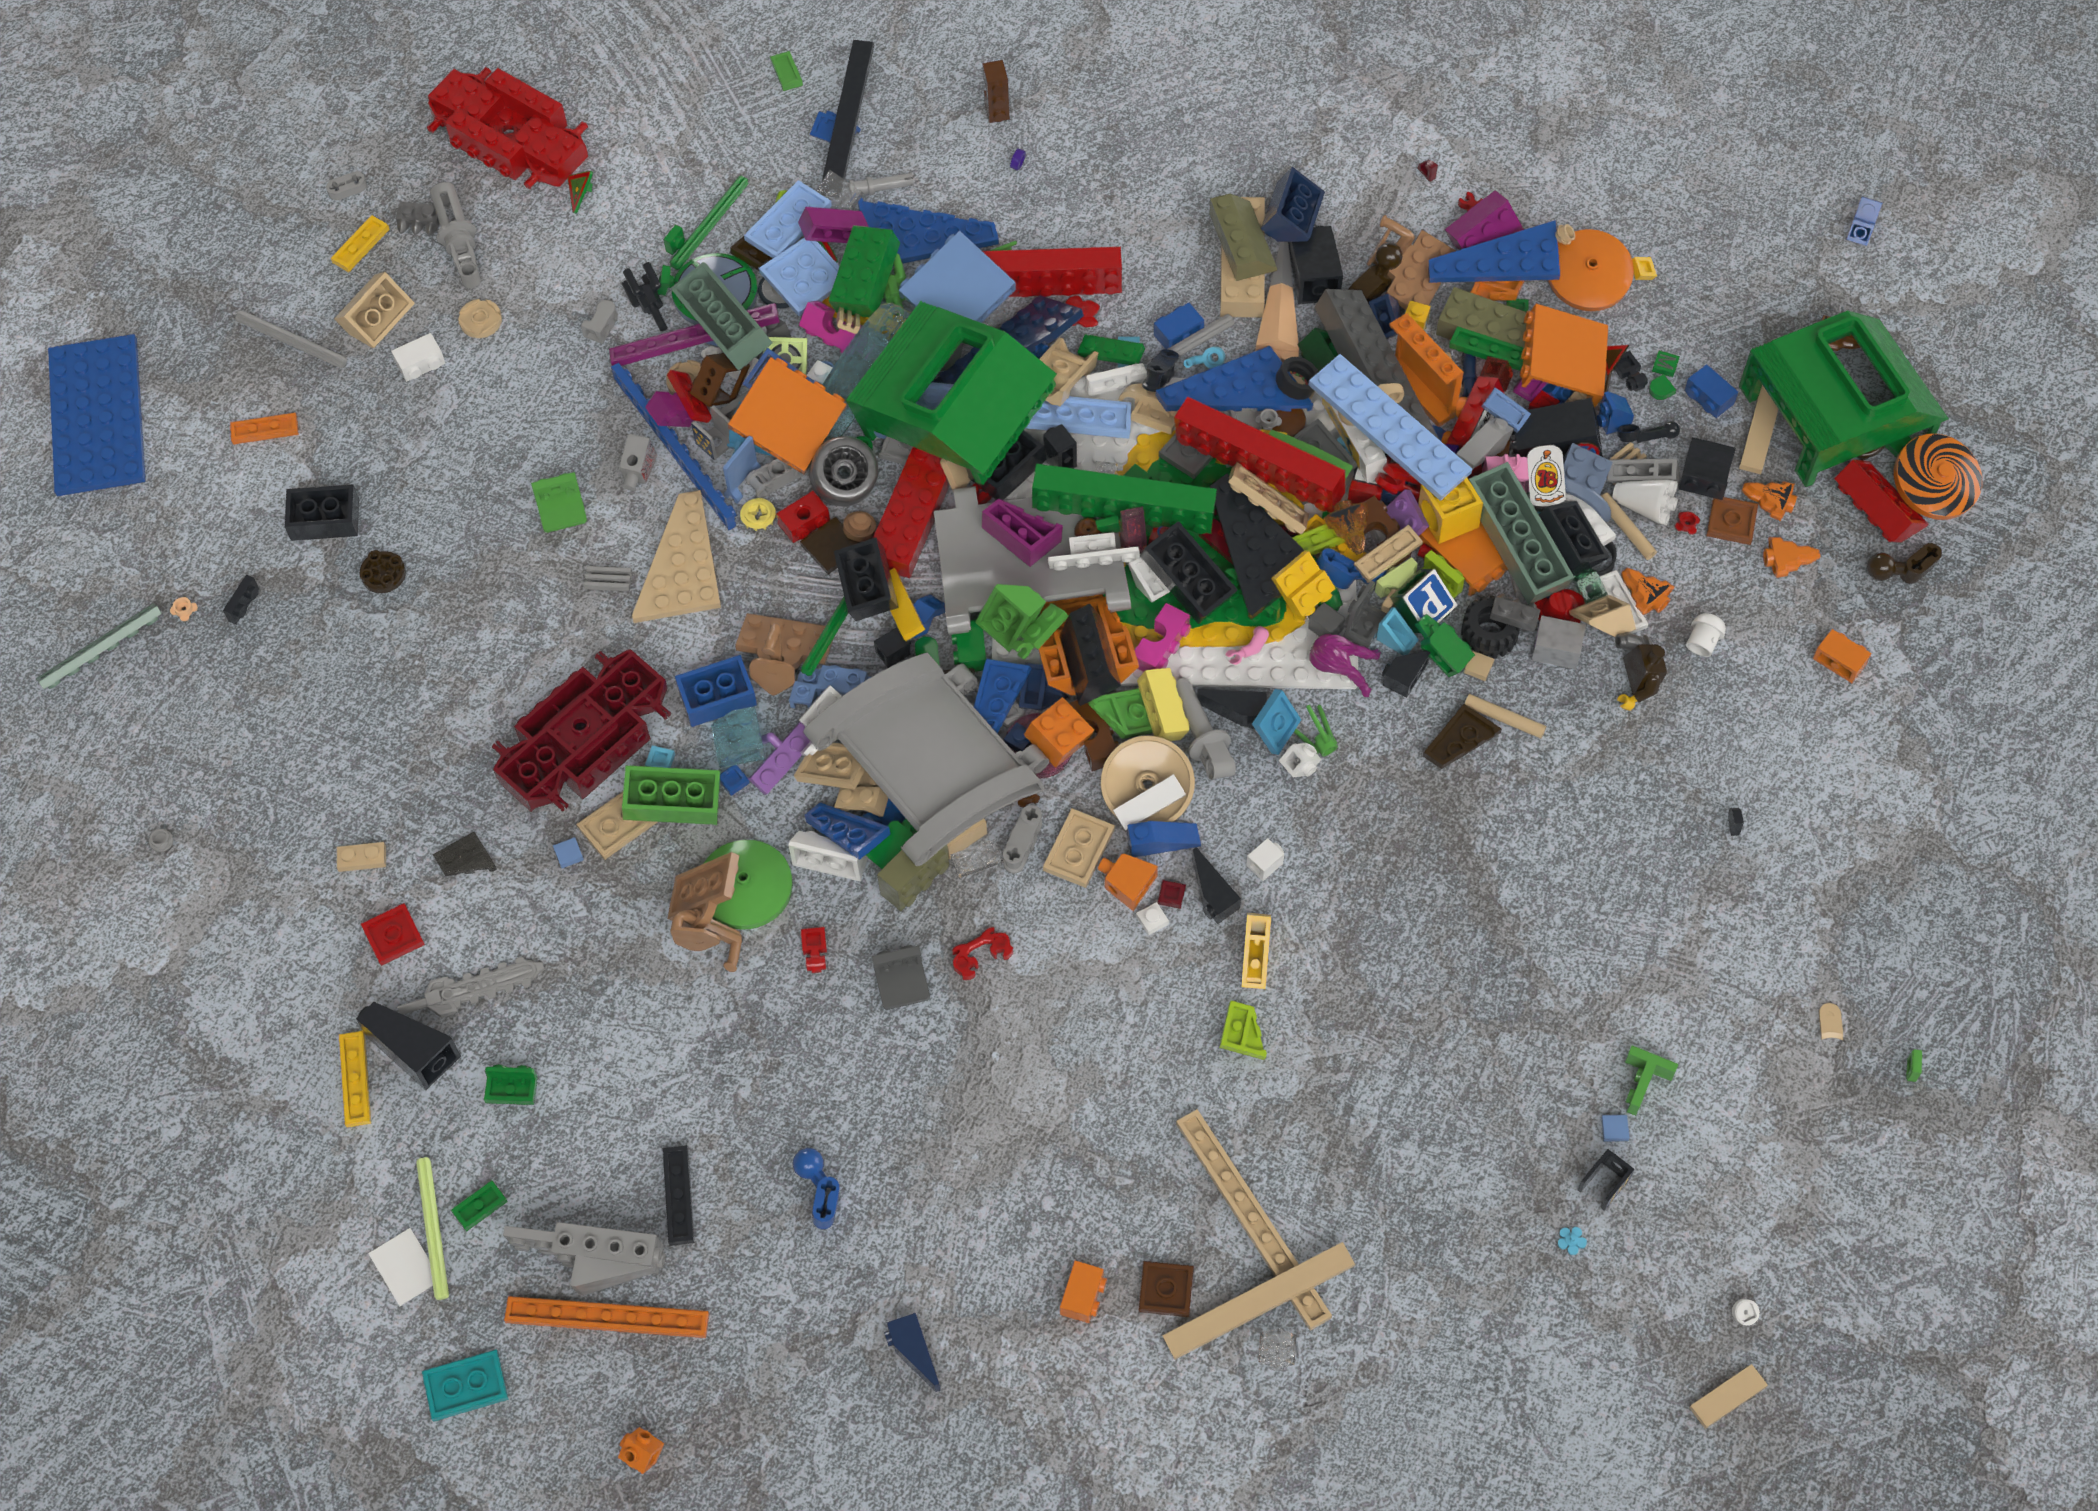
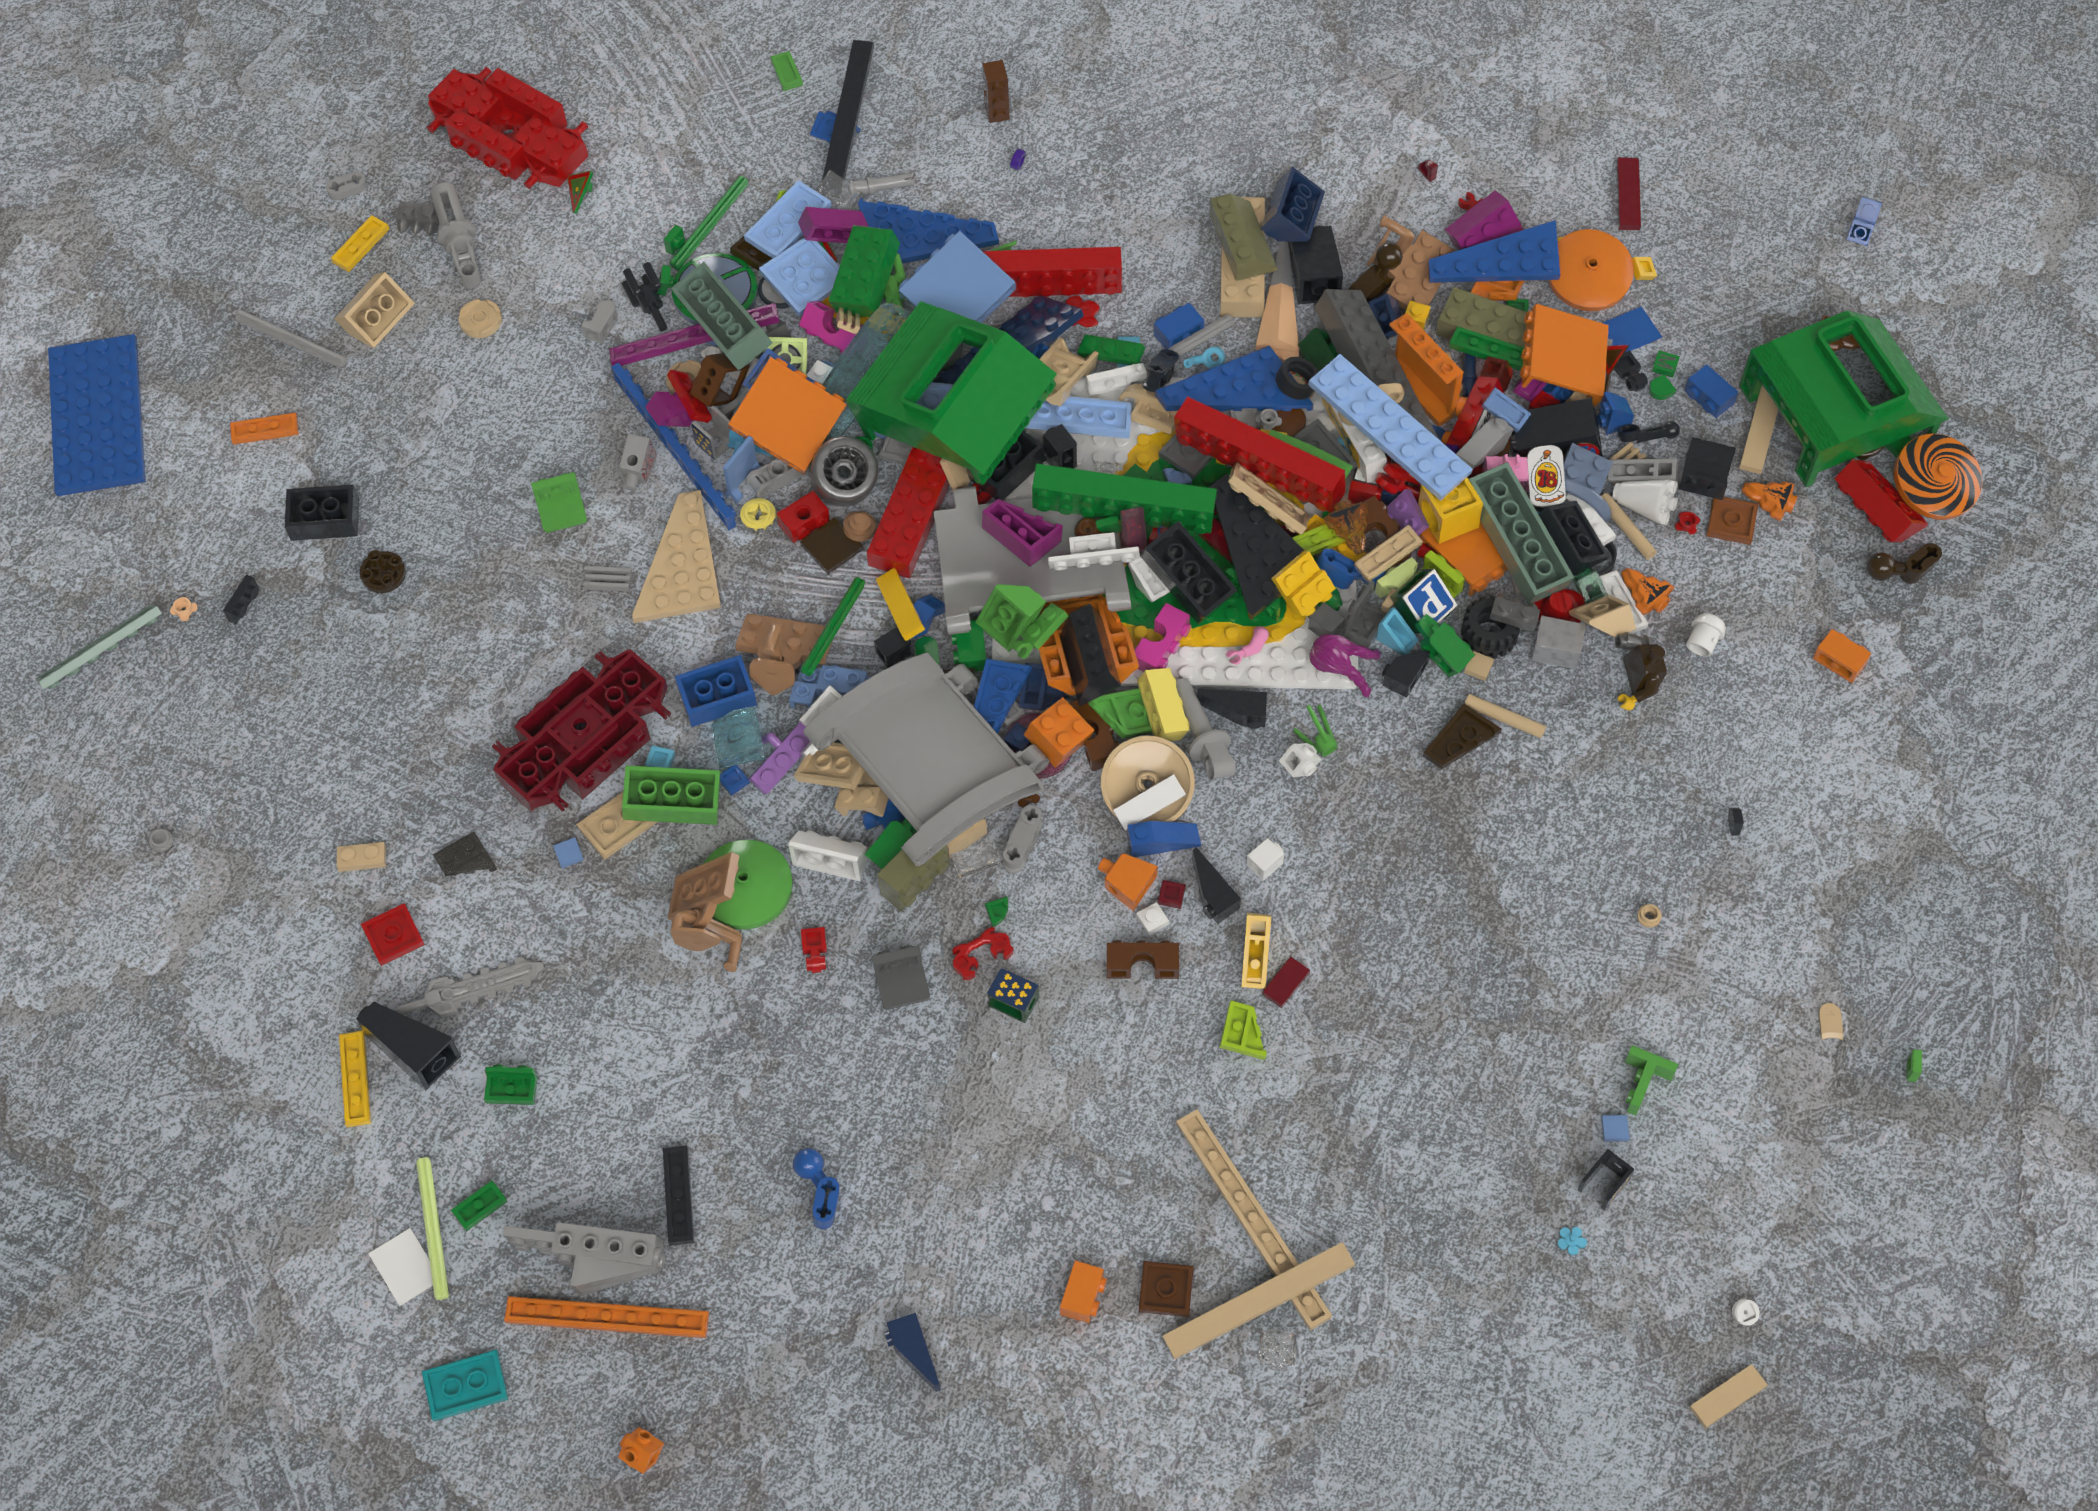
(418, 357): white brick -> none
(847, 830): blue wing -> none
(866, 579): black brick -> none
(997, 910): none -> green tile
(1013, 995): none -> piece
(1078, 848): tan plate -> none
(1162, 956): none -> reddish brown arch
(1176, 476): none -> medium blue tile
(1276, 721): dark azure plate -> none
(1286, 982): none -> dark red tile
(1565, 234): tan plate -> none
(1628, 194): none -> dark red tile
(1632, 329): none -> blue window
(1651, 910): none -> tan plate
(1787, 556): orange rock -> none

